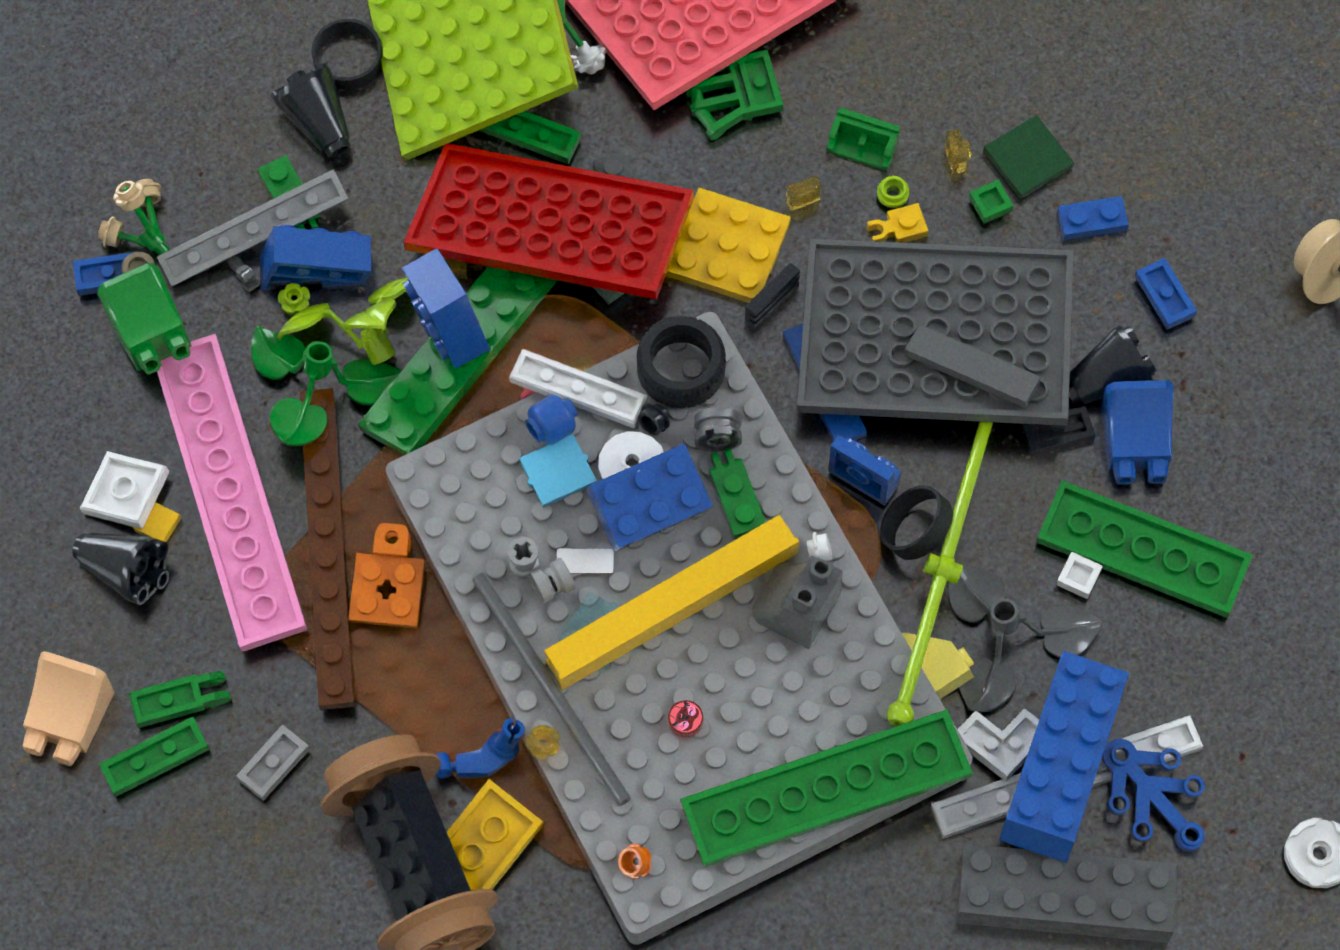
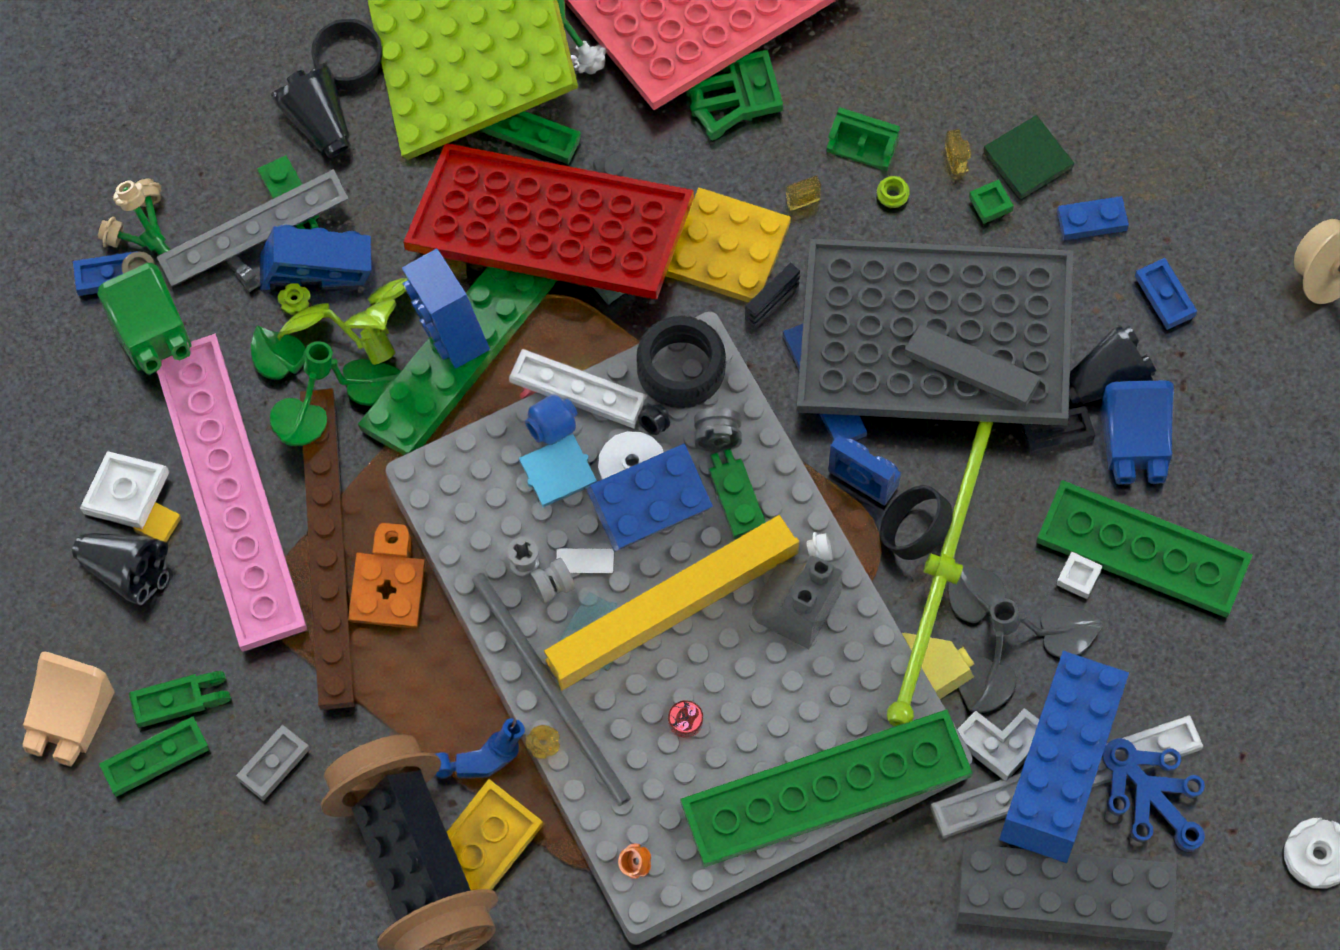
(902, 223): yellow plate -> none

